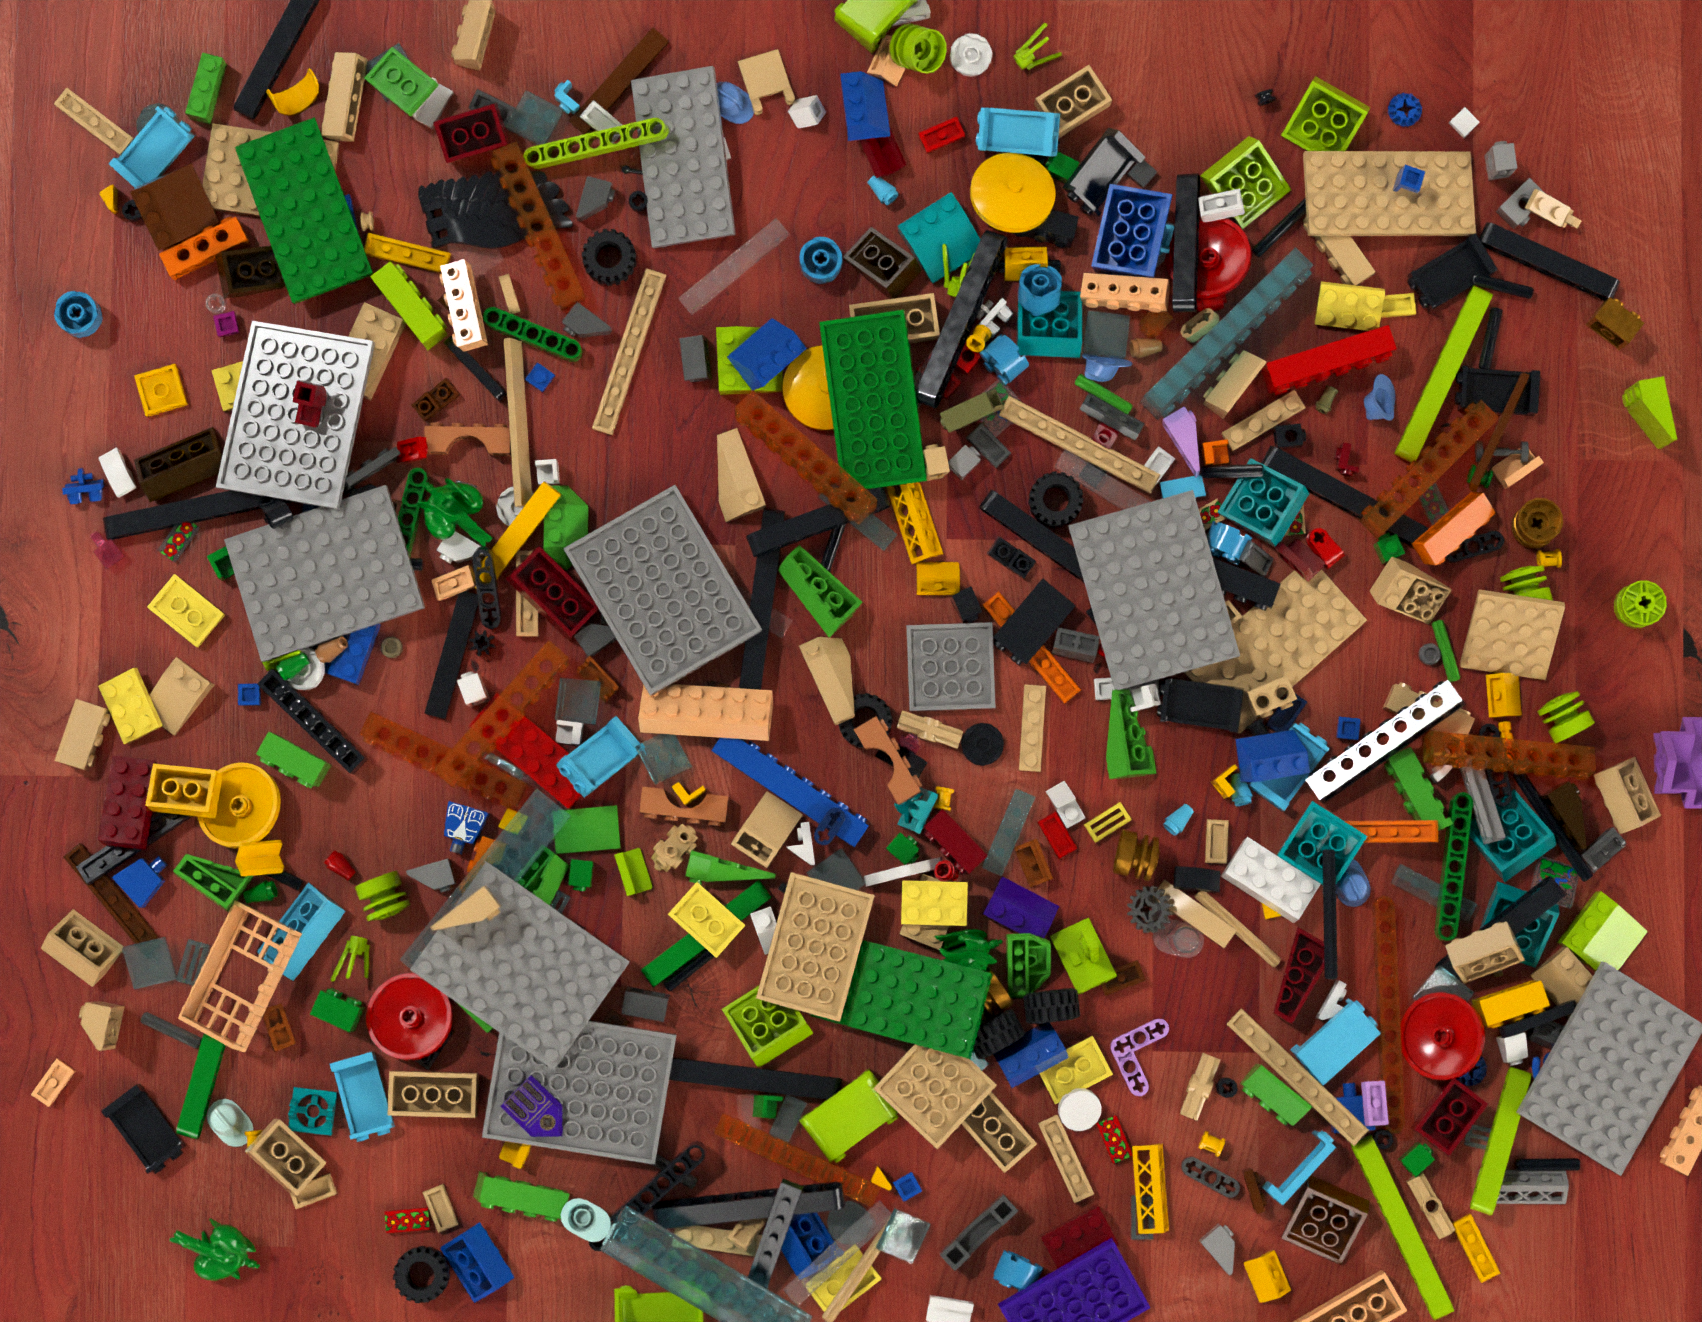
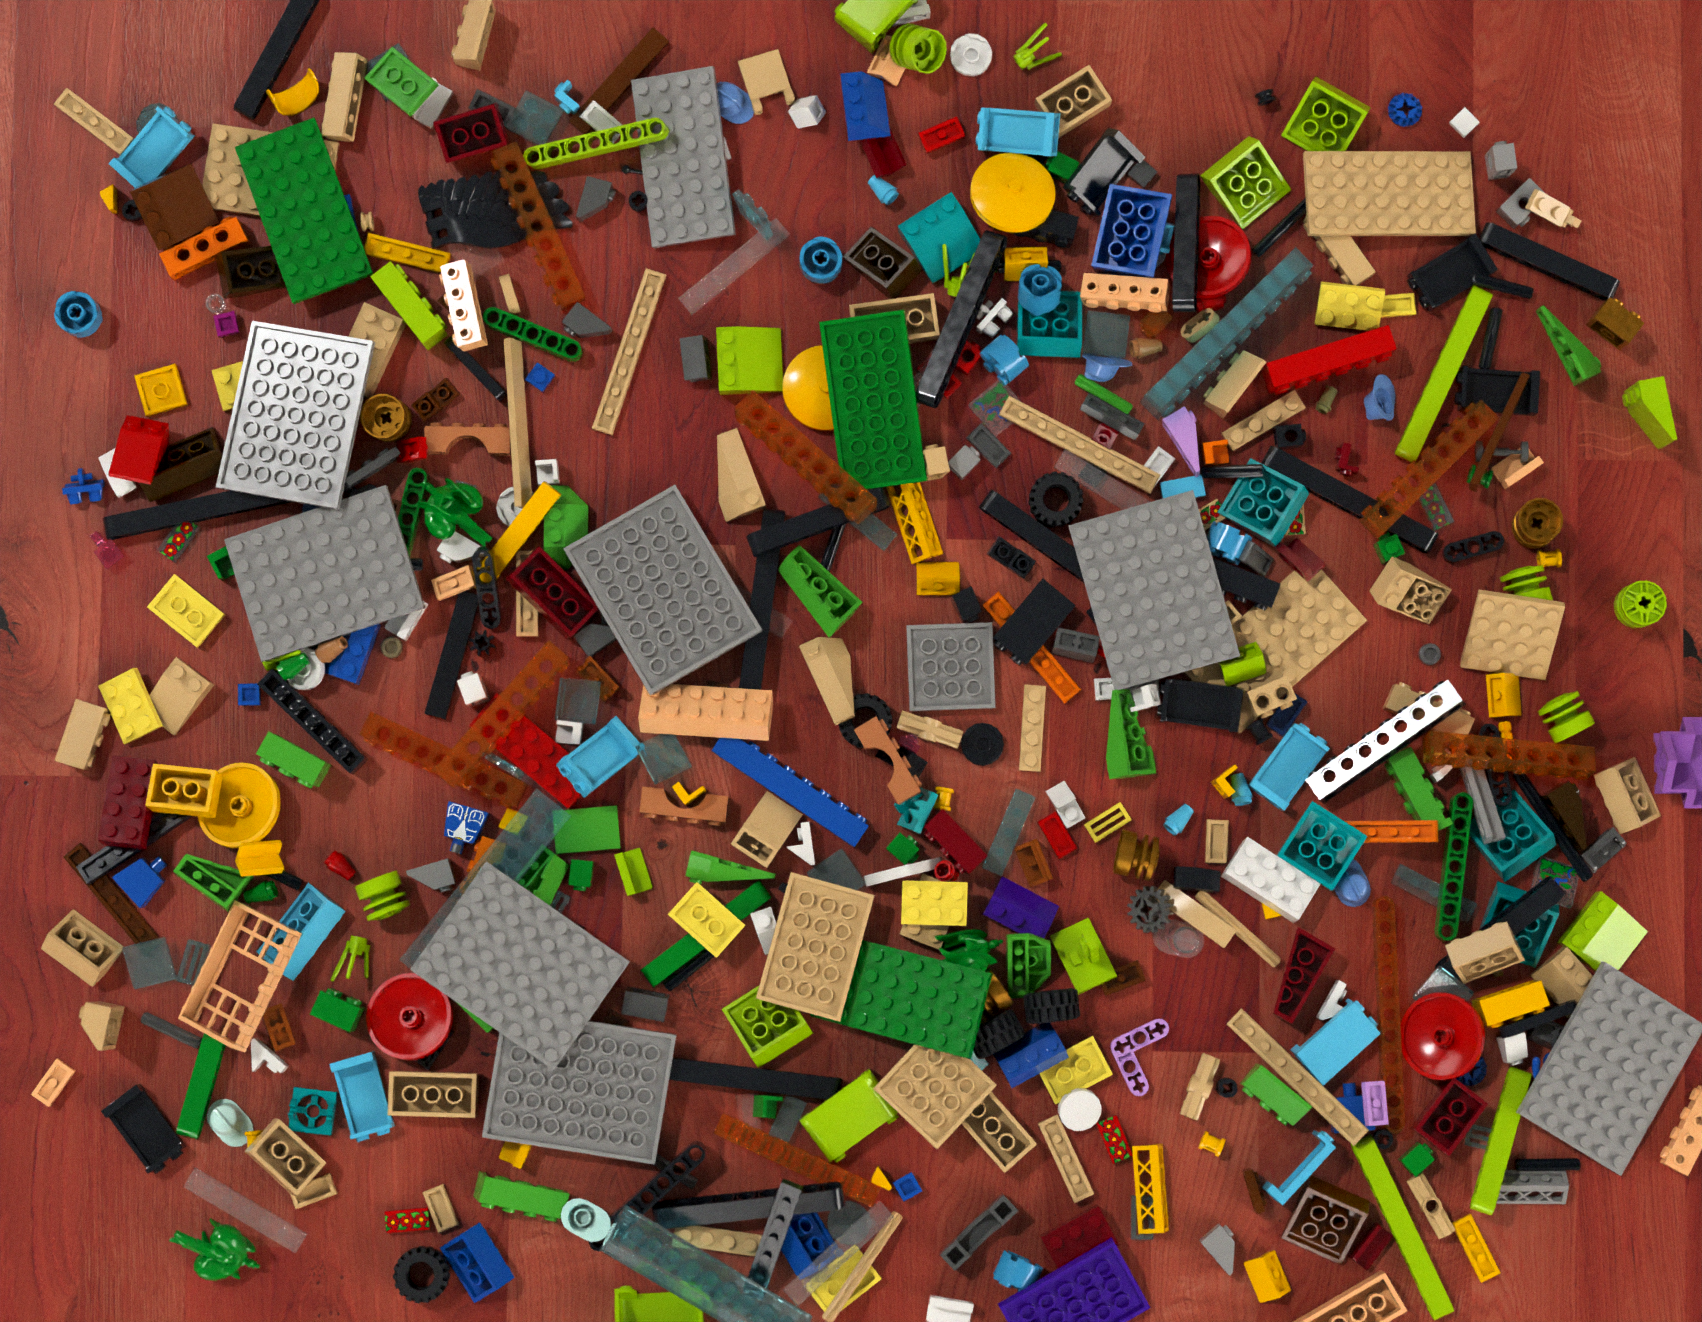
(139, 449): none -> red slope
(206, 88): bright green brick -> none
(245, 1210): none -> clear tile
(262, 1053): none -> white slope
(275, 511): black piece -> none
(310, 402): dark red brick -> none
(374, 414): none -> pearl gold wheel
(405, 624): none -> white panel
(473, 909): tan slope -> none
(535, 1109): dark purple tile -> none
(609, 239): black tyre -> none
(670, 852): tan brick -> none
(746, 1232): tan plate -> none
(754, 215): none -> clear light blue plate
(766, 353): blue slope -> none
(833, 829): dark blue beam -> none
(903, 1235): clear light blue tile -> none
(971, 411): olive brick -> none
(980, 335): yellow bush -> none
(1221, 205): white slope -> none
(1222, 1190): dark grey beam -> none
(1245, 667): none -> lime panel
(1271, 756): blue slope -> none
(1325, 548): red piece -> none
(1329, 914): black axle -> none
(1348, 728): blue plate -> none
(1370, 1246): none -> dark red panel
(1409, 179): blue panel -> none
(1446, 651): bright green axle -> none
(1454, 528): orange brick -> none
(1575, 357): none -> bright green wedge

